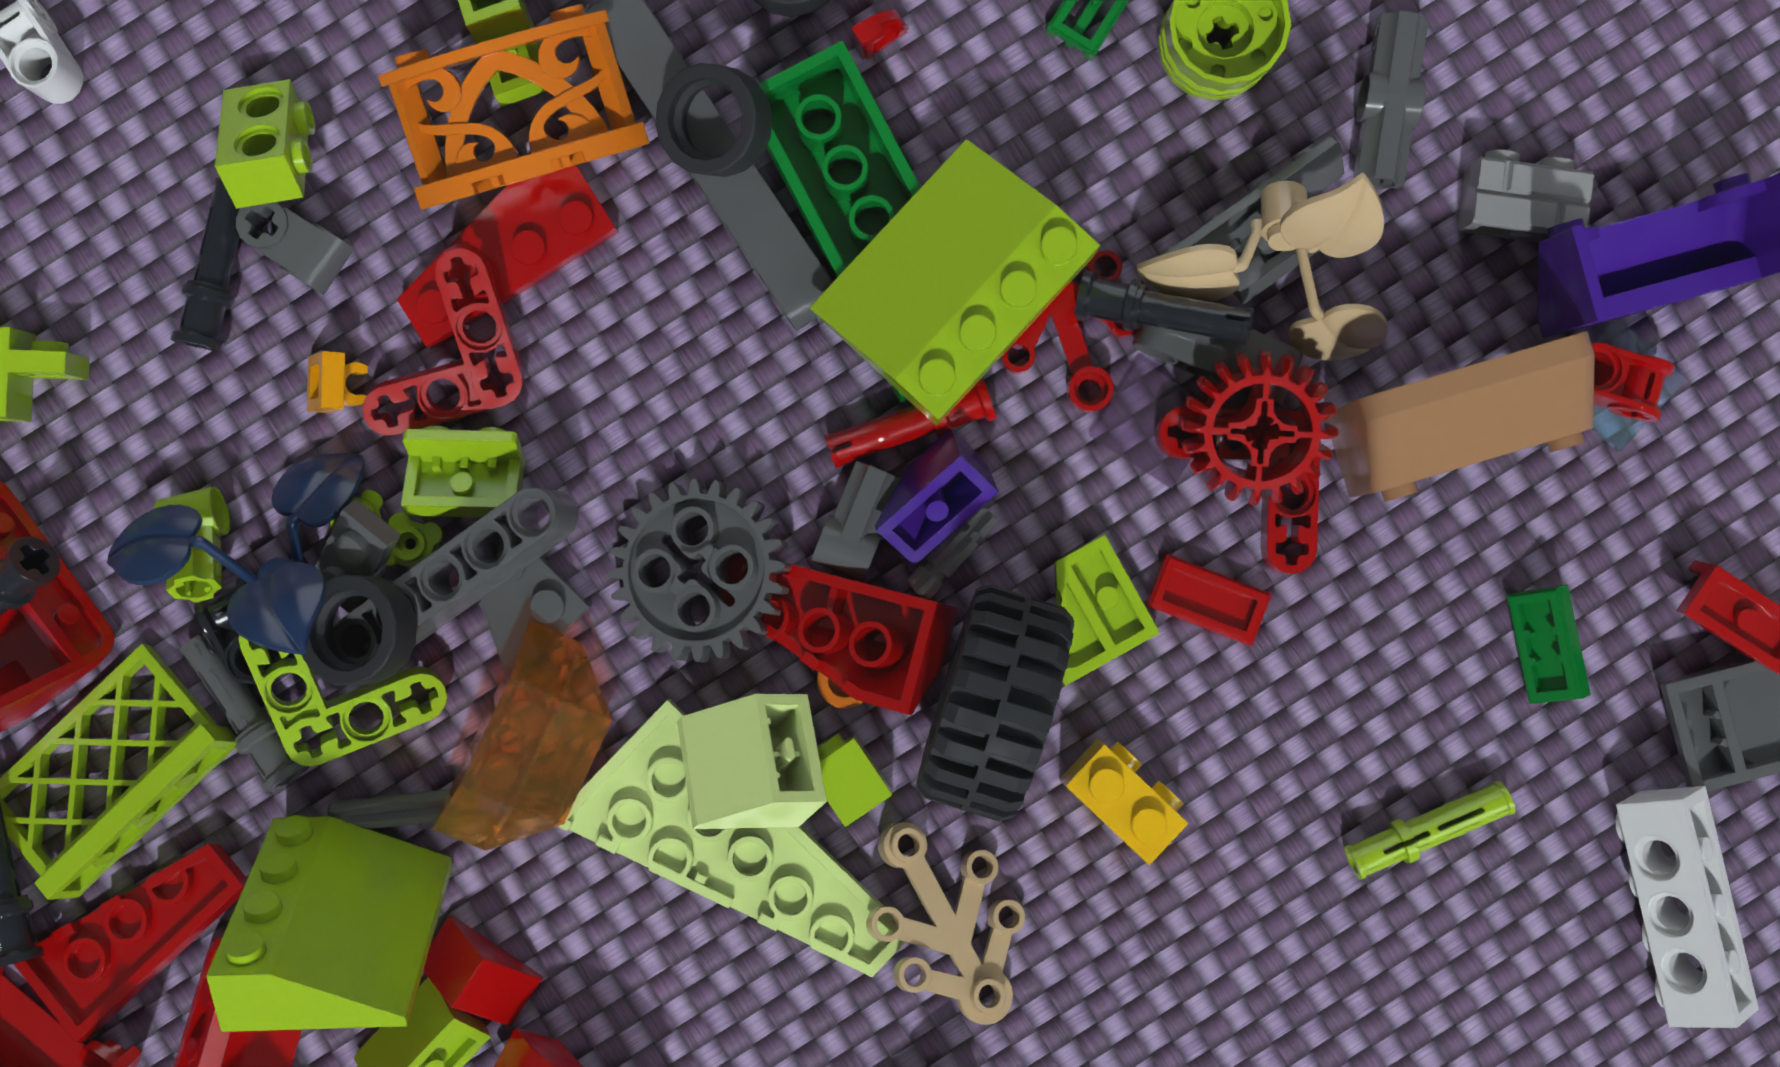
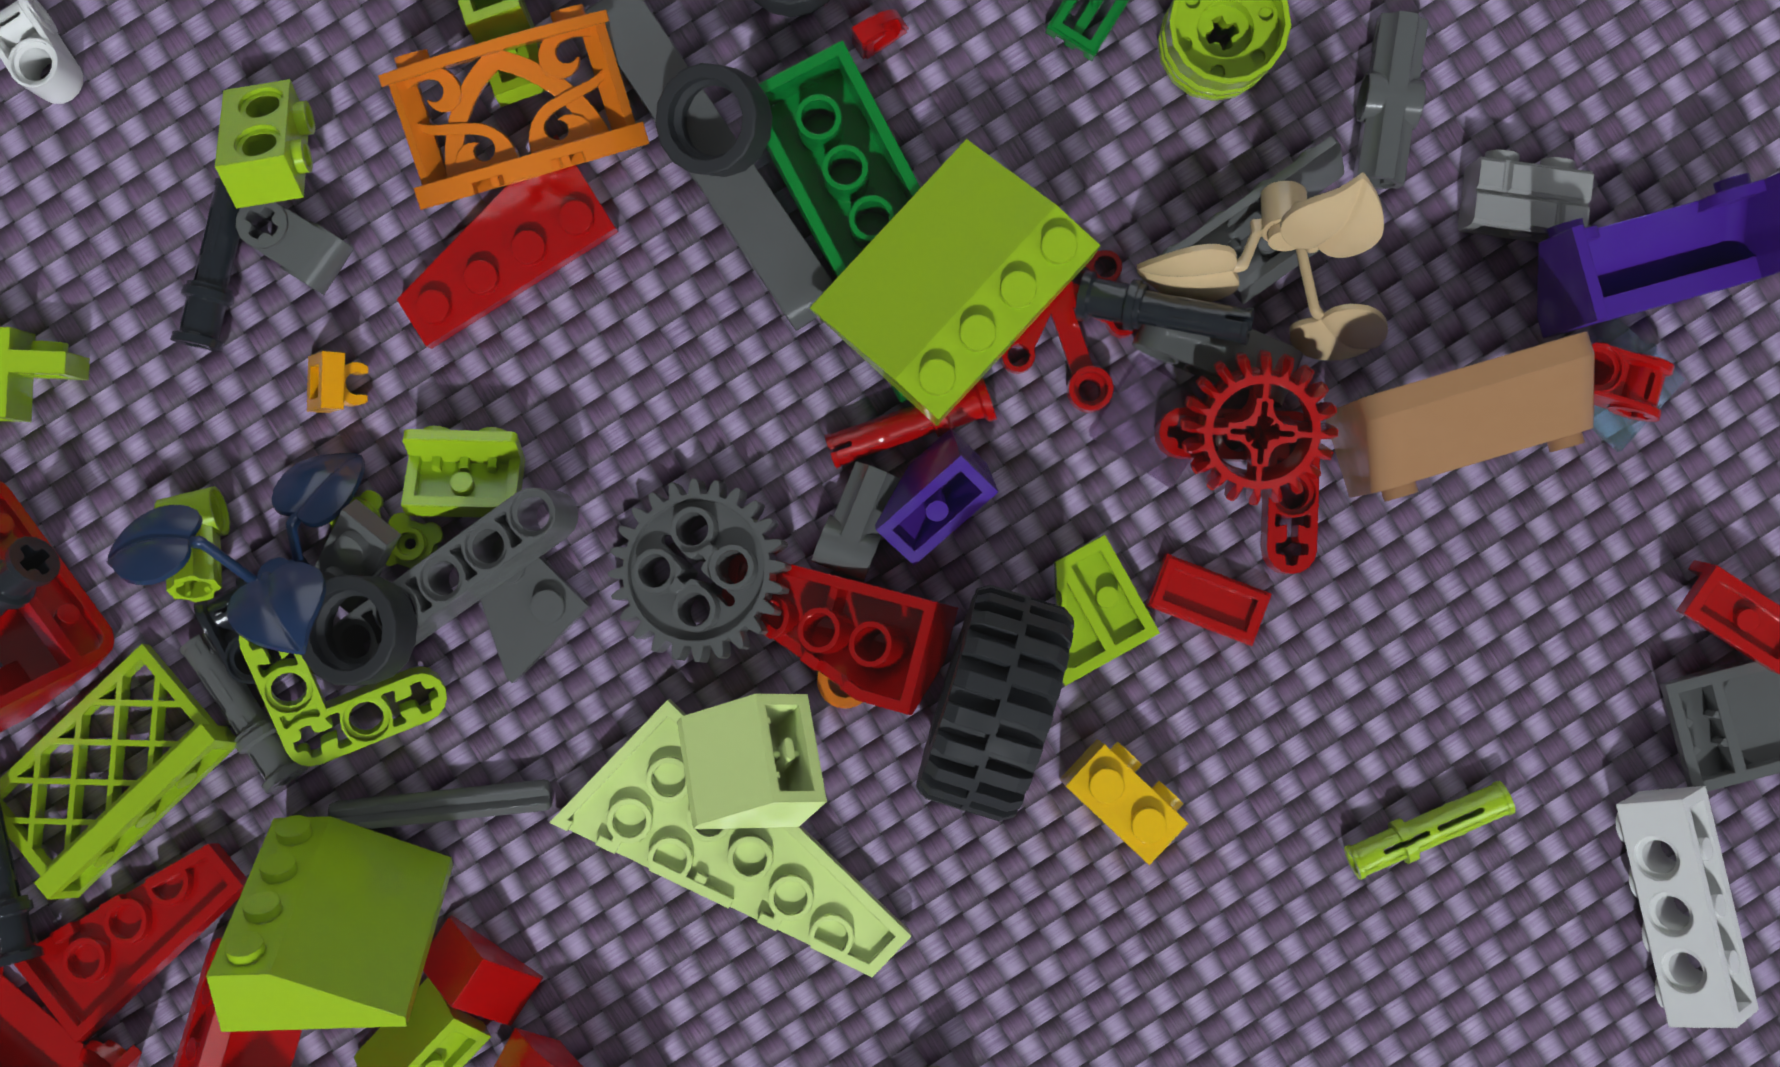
(465, 373): red beam -> none
(529, 745): clear orange wedge -> none
(851, 778): lime brick -> none
(951, 553): light grey axle -> none
(951, 929): tan plant -> none
(1548, 644): green plate -> none

